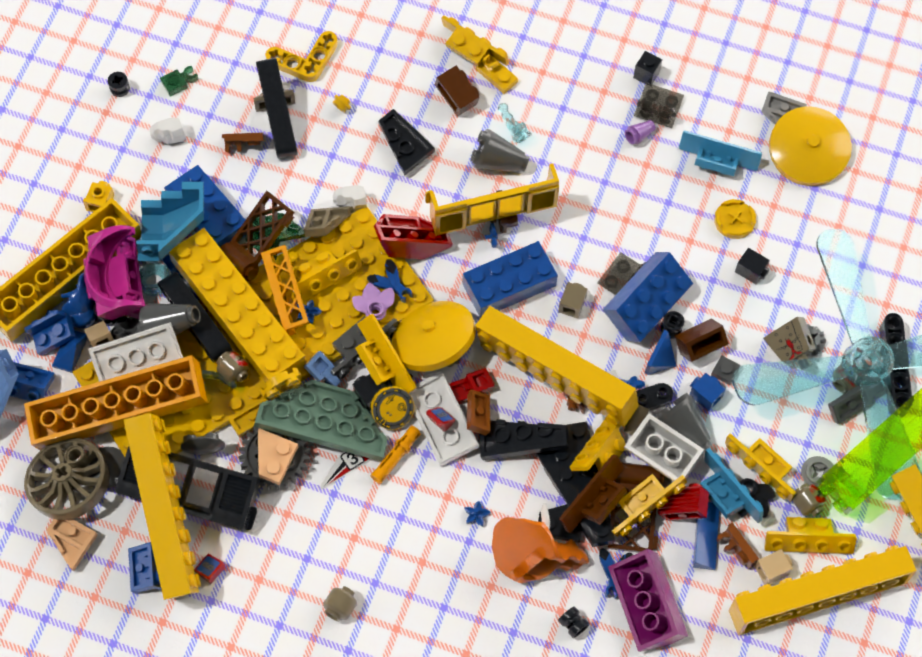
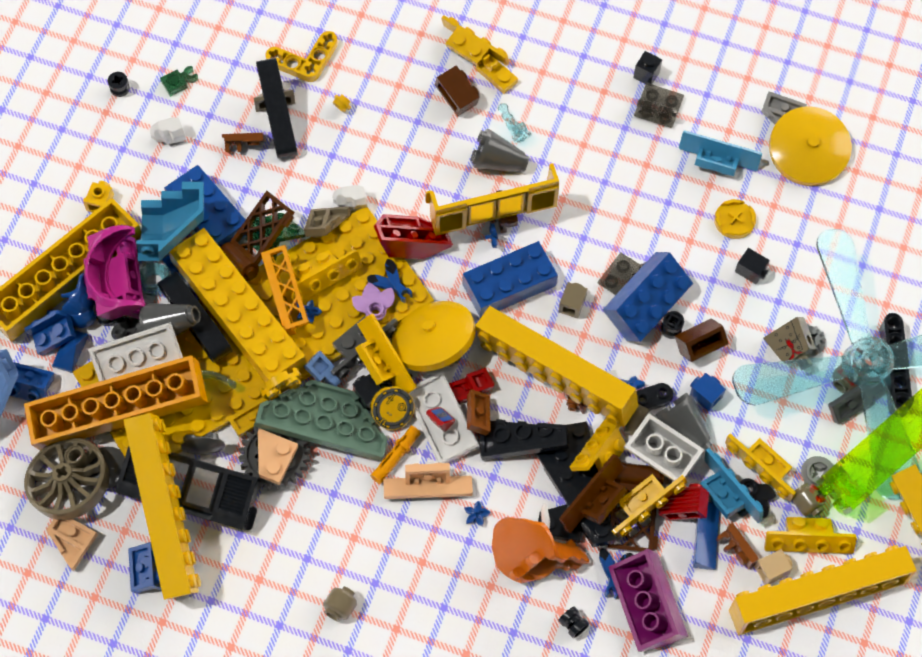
(98, 334): tan brick -> none
(209, 568): slope -> none
(232, 366): dark tan head -> none
(343, 465): sticker -> none
(405, 141): black wing -> none
(427, 482): none -> light nougat bracket
(638, 132): medium lavender cone -> none
(662, 356): blue slope -> none
(724, 370): dark grey plate -> none

